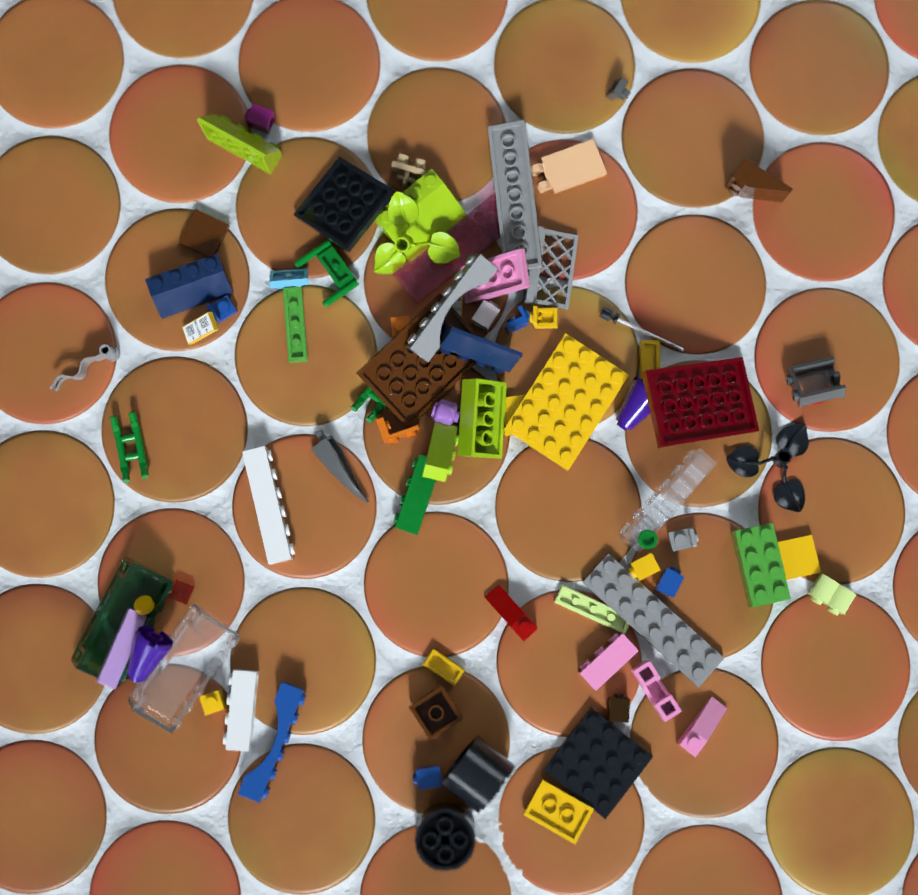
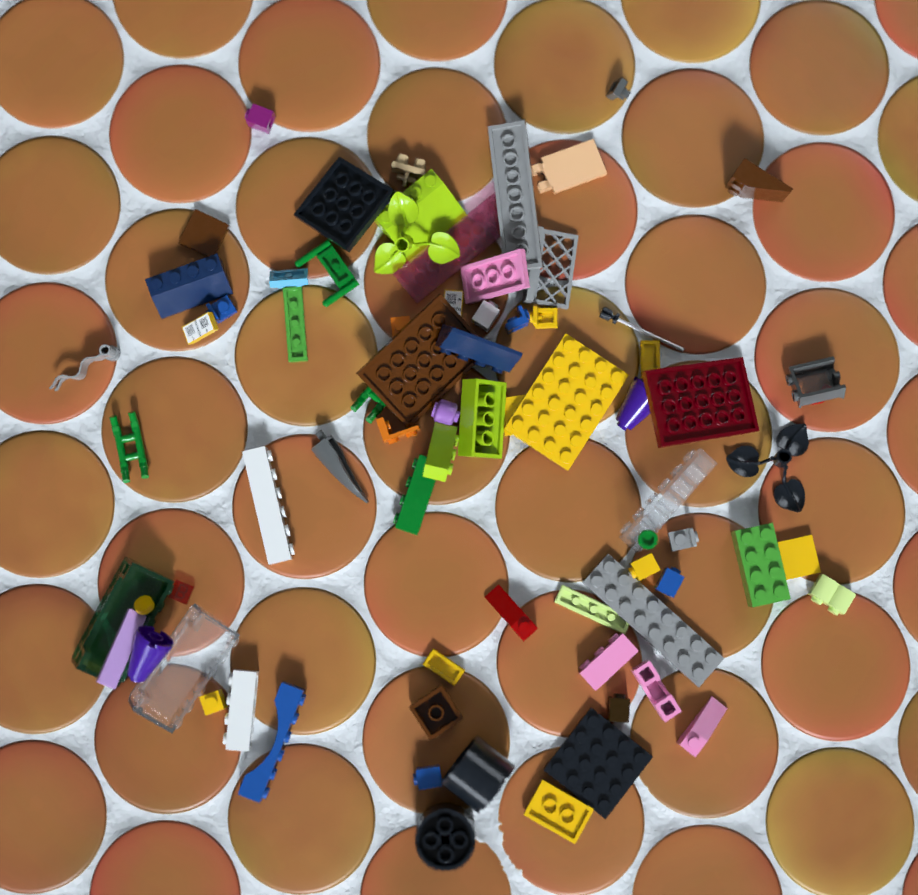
(240, 142): lime slope -> none
(427, 338): light grey arch -> none

